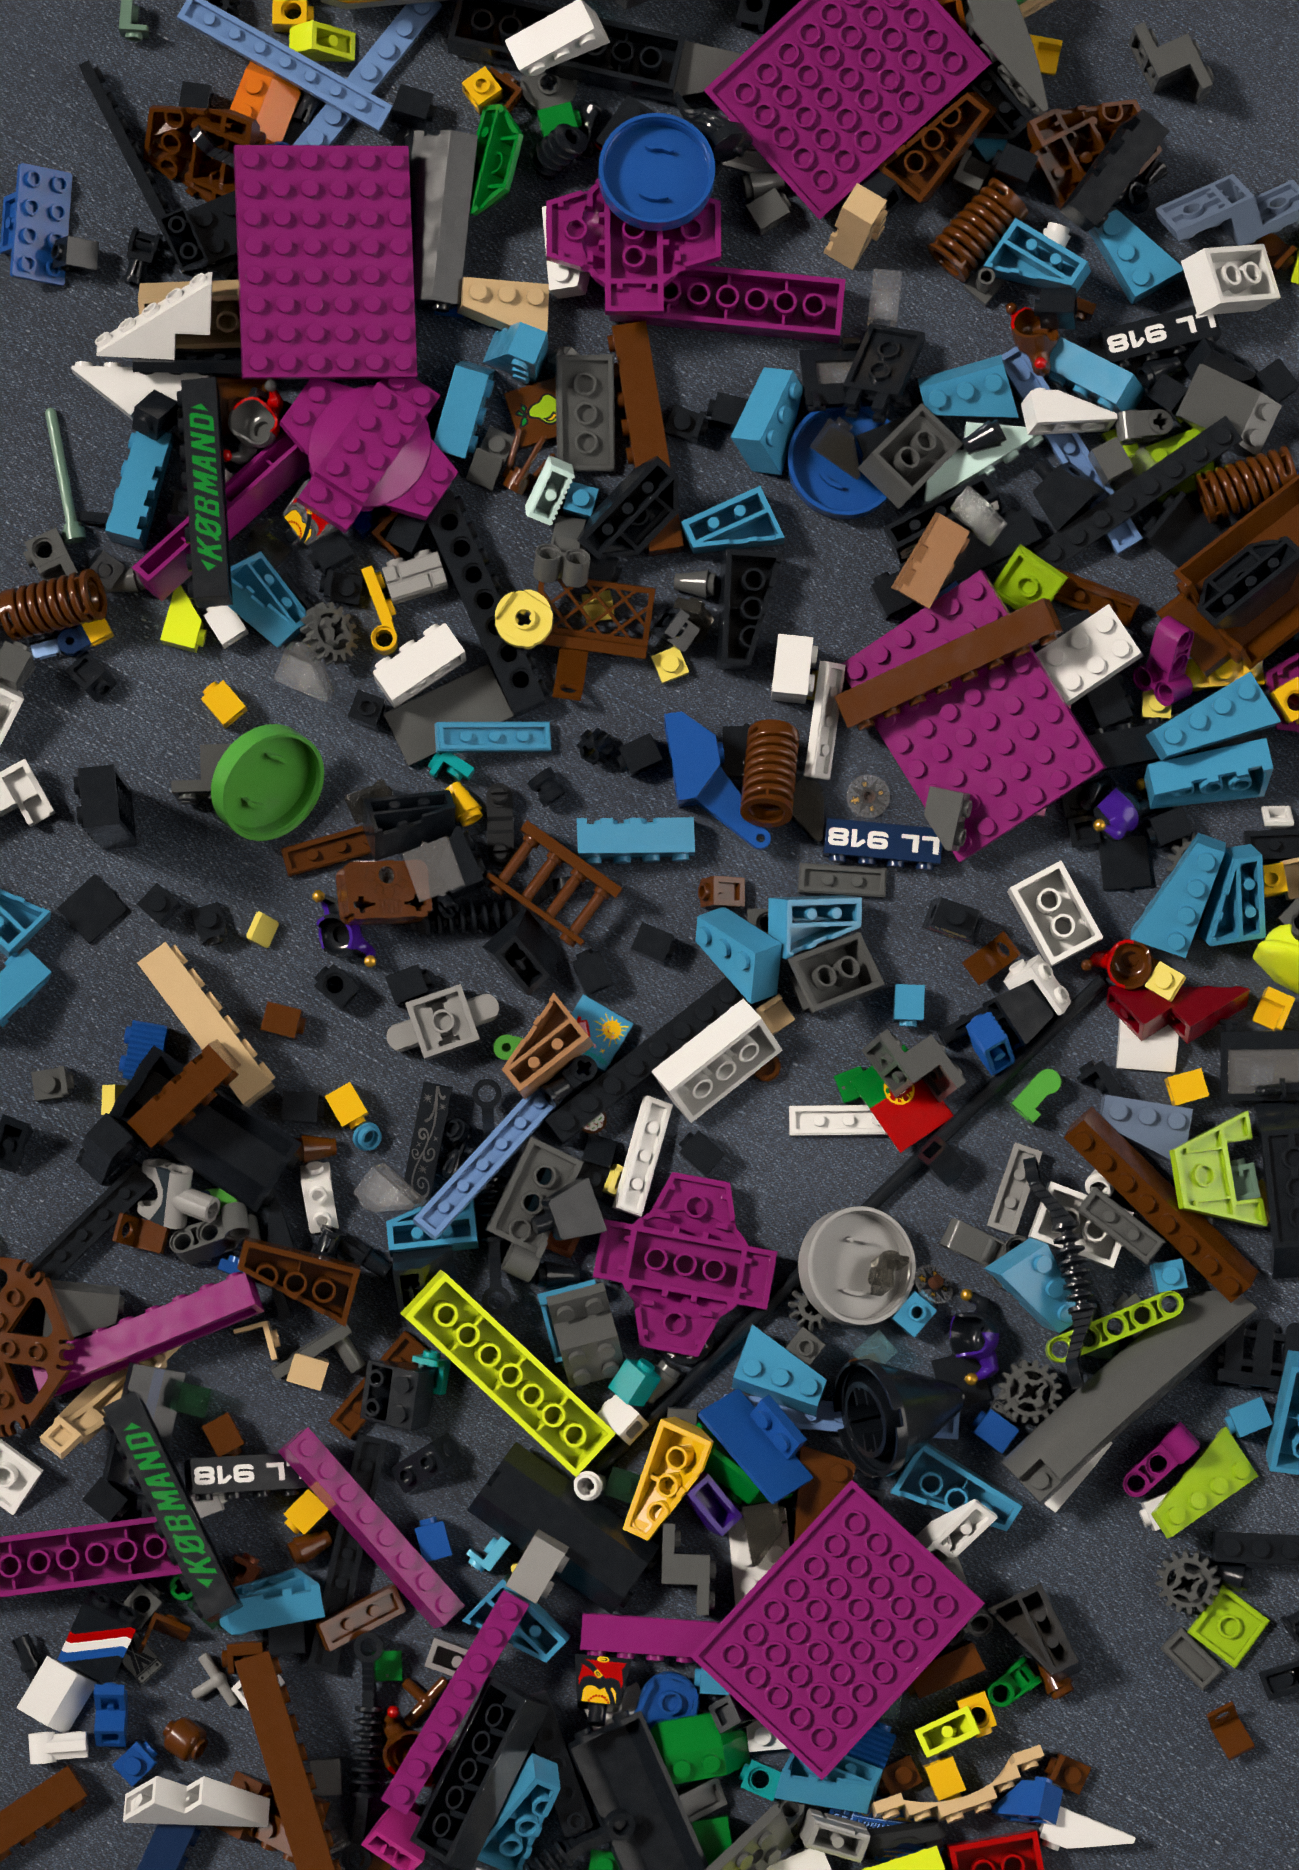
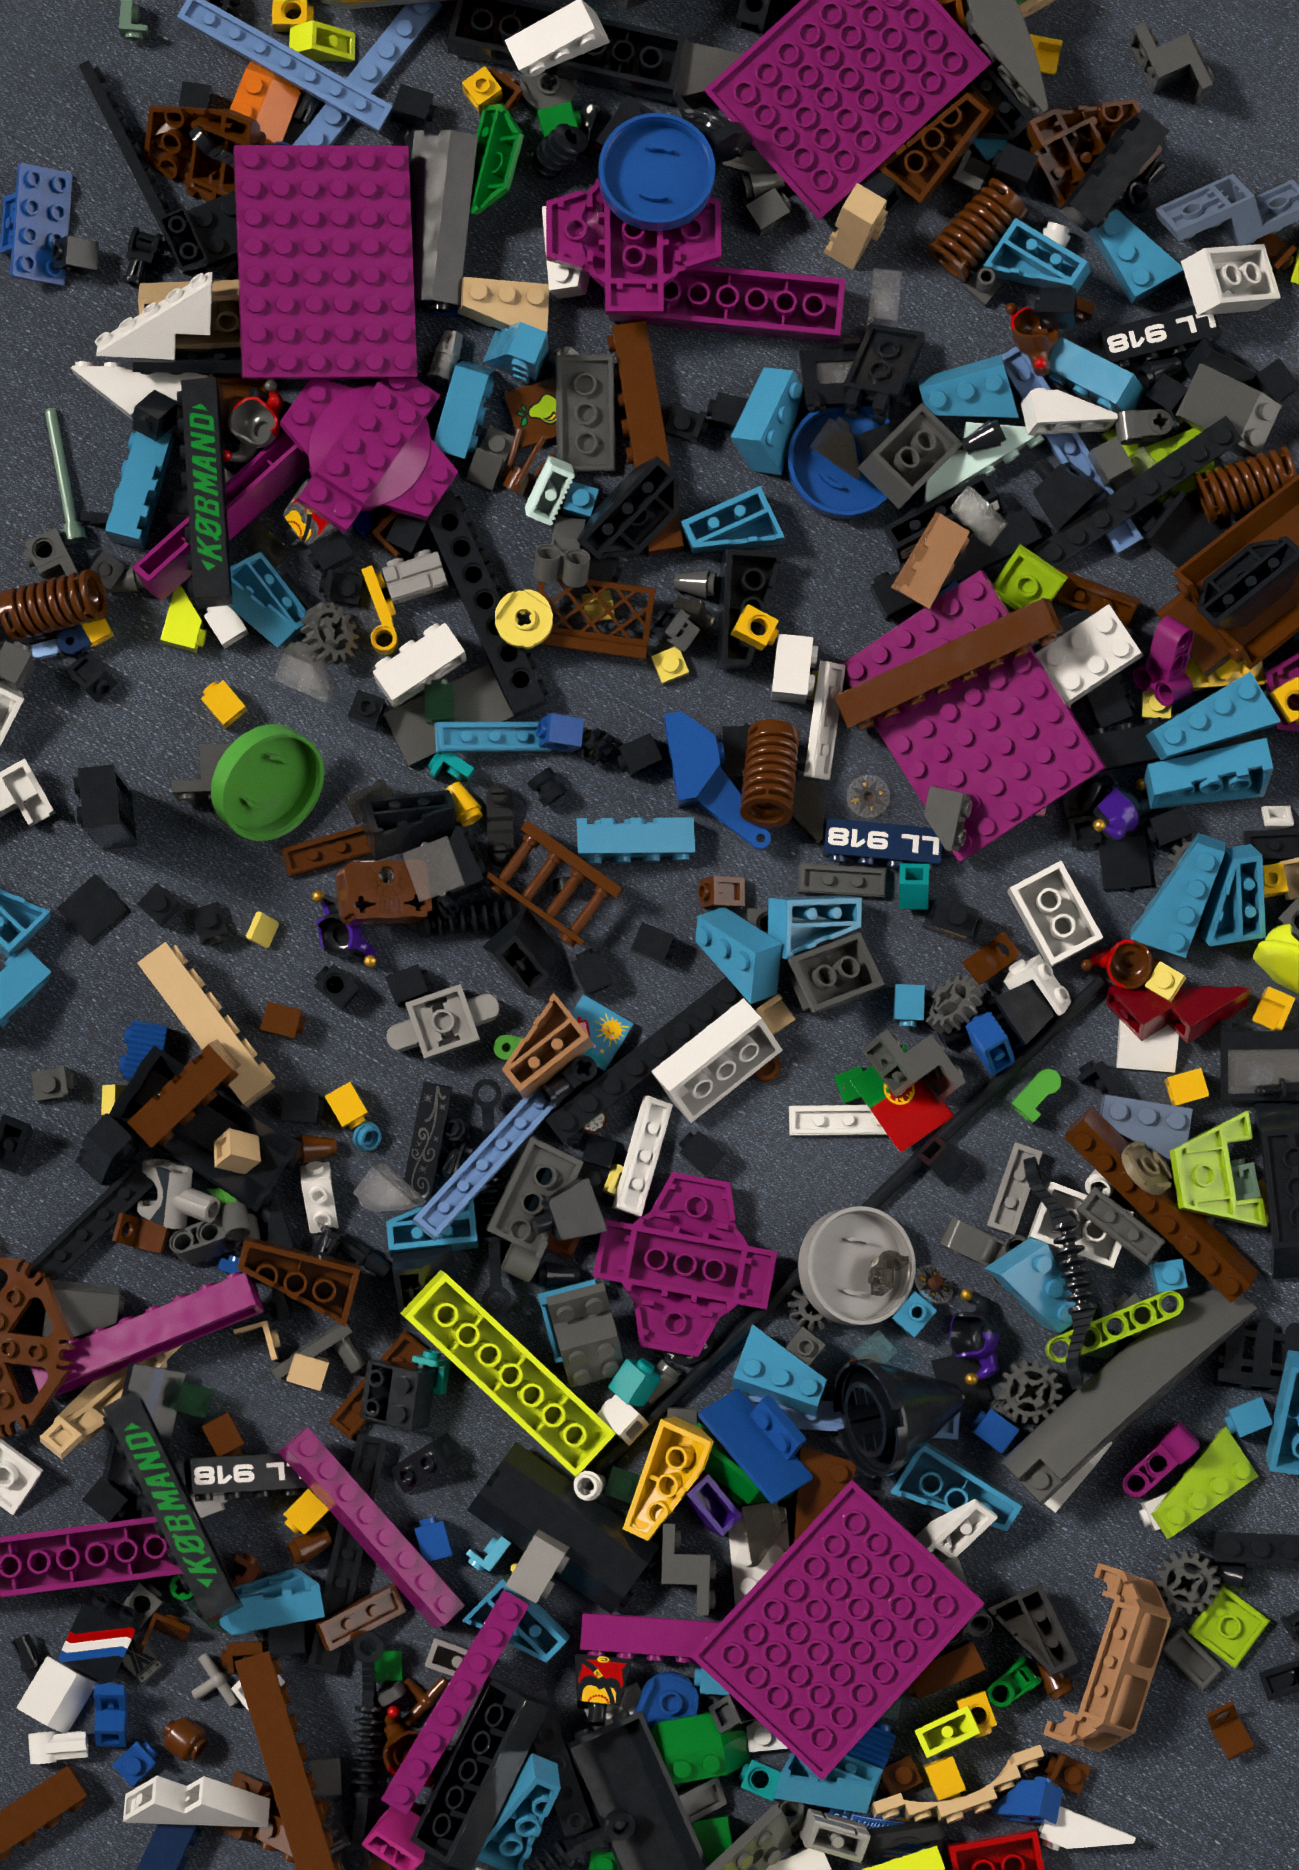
(236, 1151): none -> tan panel
(391, 1693): none -> dark grey tile
(439, 701): none -> clear green brick
(445, 357): none -> light grey hinge
(560, 732): none -> blue brick
(570, 673): reddish brown bracket -> none
(743, 630): none -> yellow brick
(913, 886): none -> teal brick
(953, 1004): none -> dark grey gear
(1122, 1664): none -> medium nougat windscreen
(1146, 1168): none -> dark tan tile

